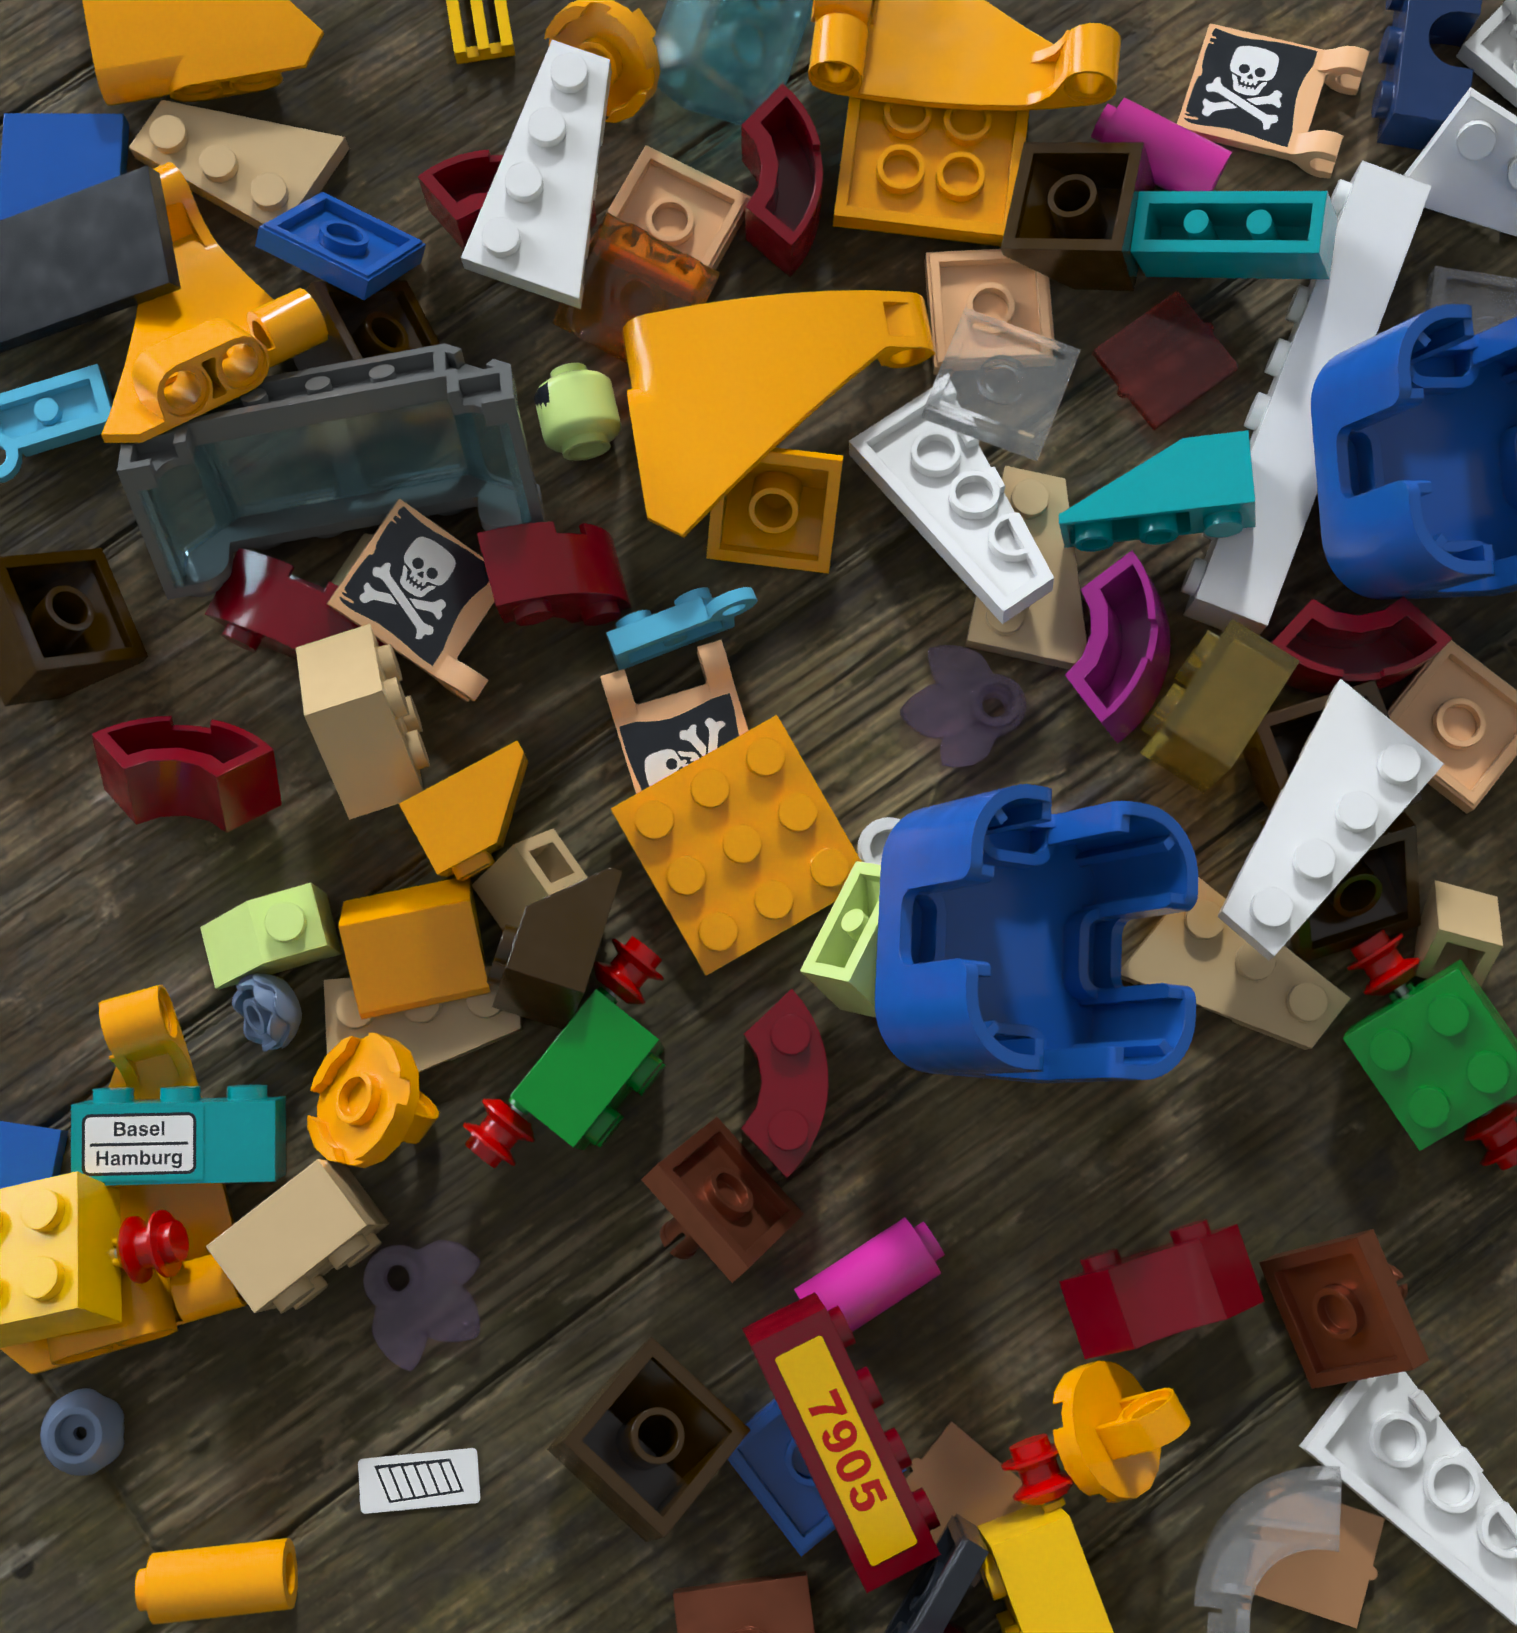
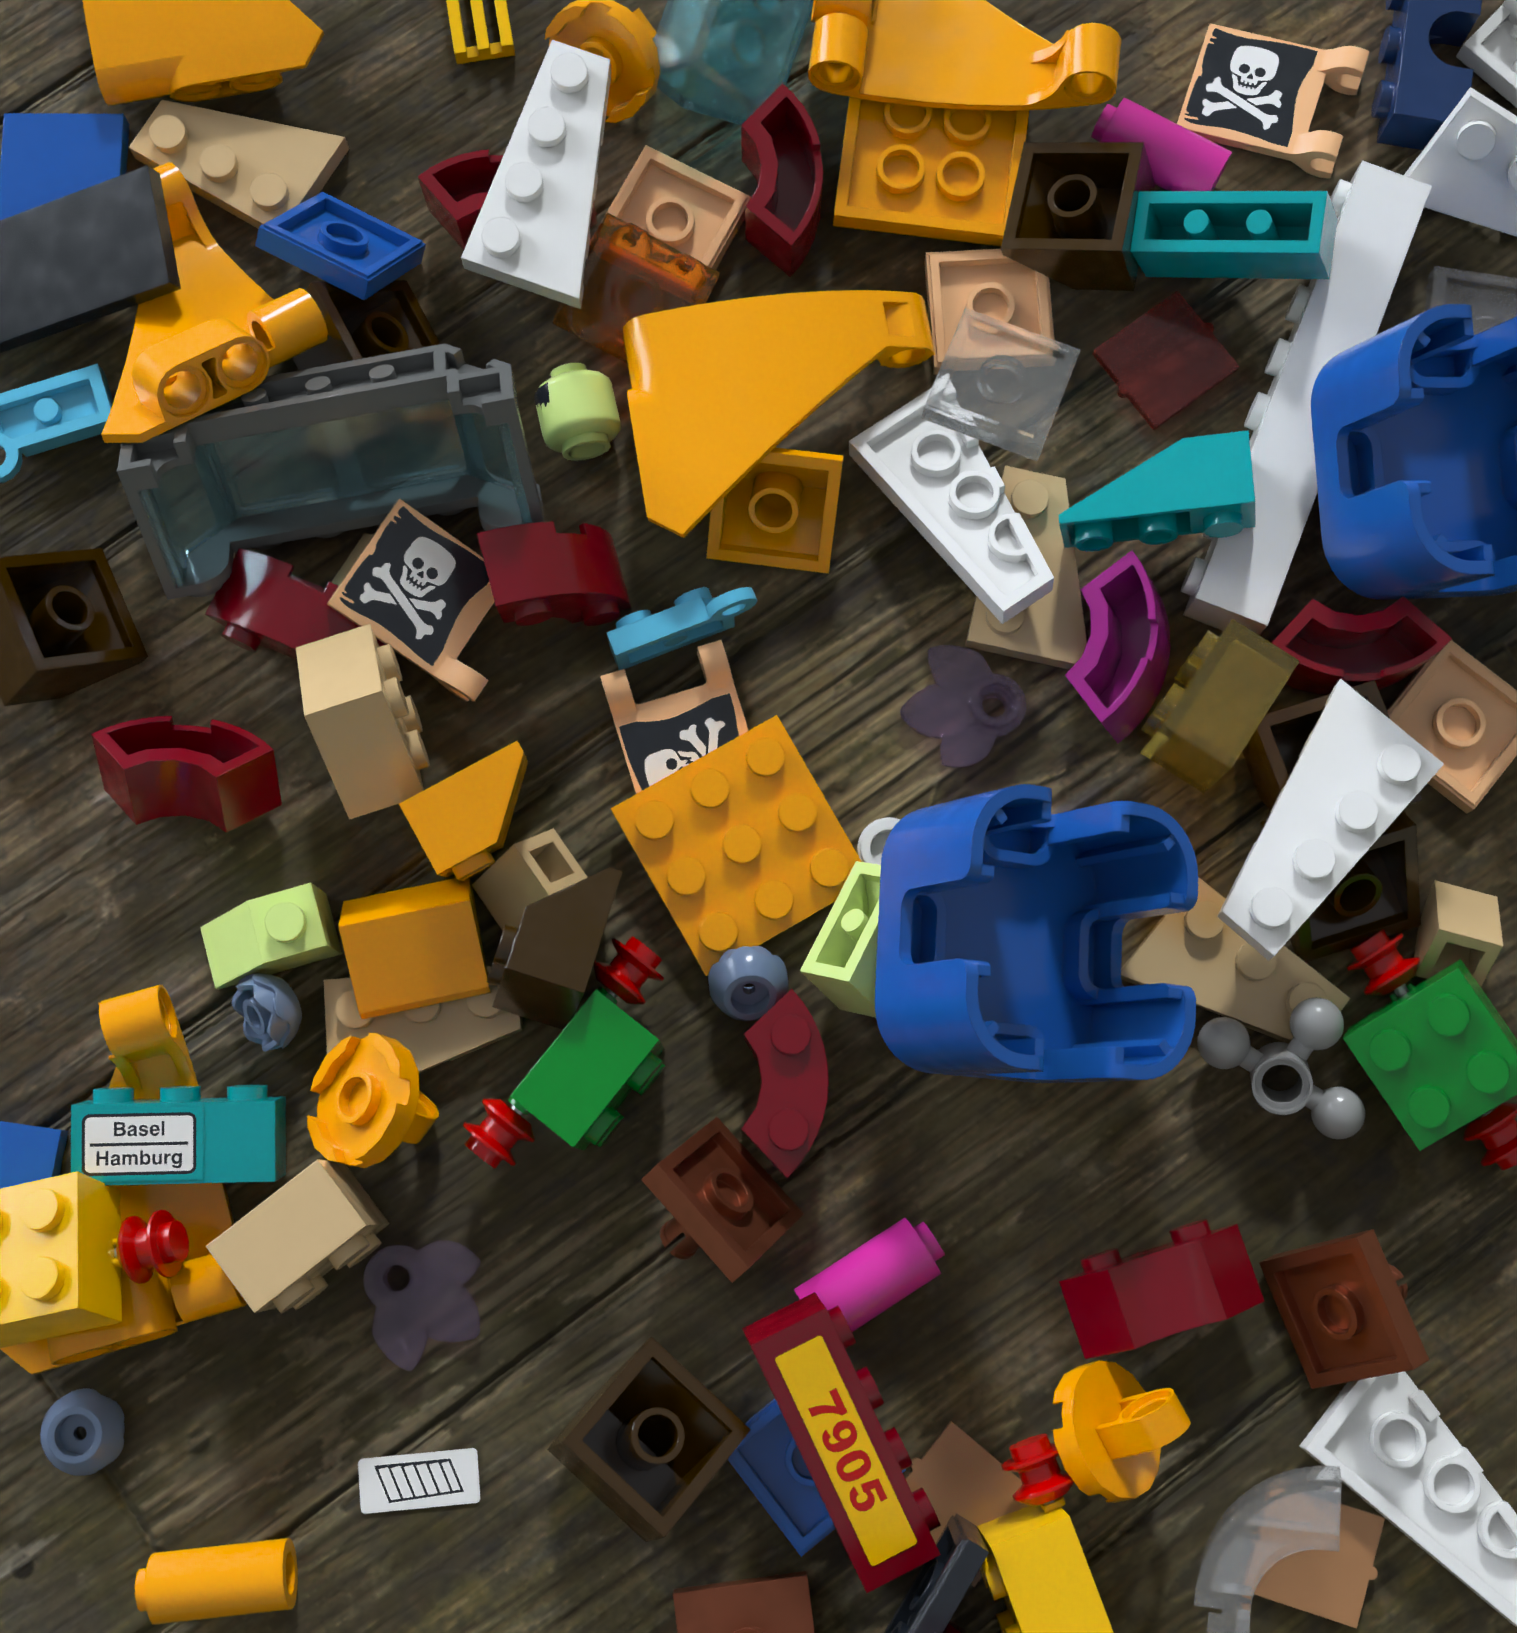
(742, 967): none -> sand blue plate
(1314, 1026): none -> light grey piece

